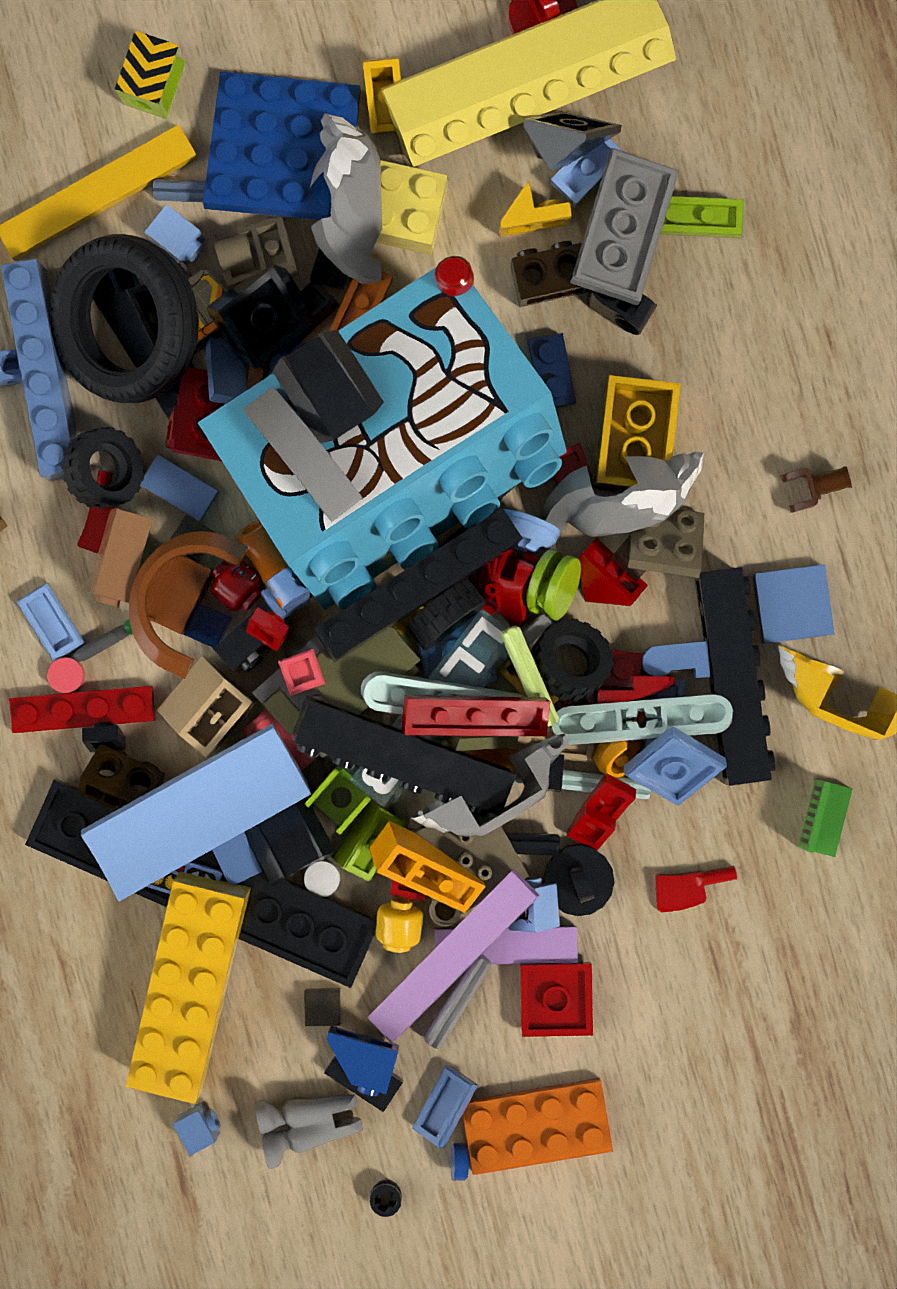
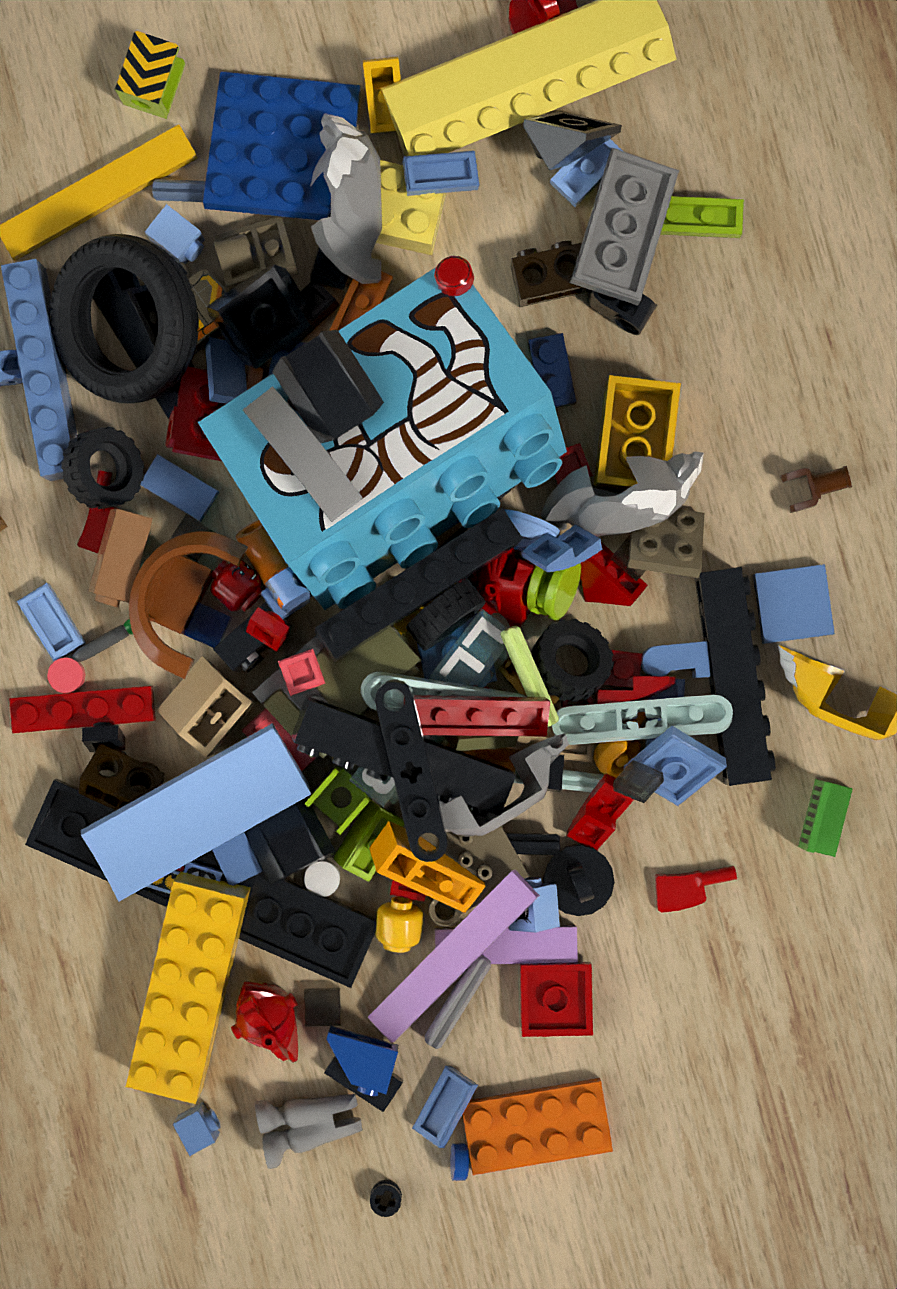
(267, 1019): none -> red helmet
(419, 796): none -> black piece
(440, 173): none -> medium blue tile
(525, 218): yellow slope -> none
(536, 628): light grey tile -> none
(562, 552): none -> medium blue slope
(638, 781): none -> clear smoke tile

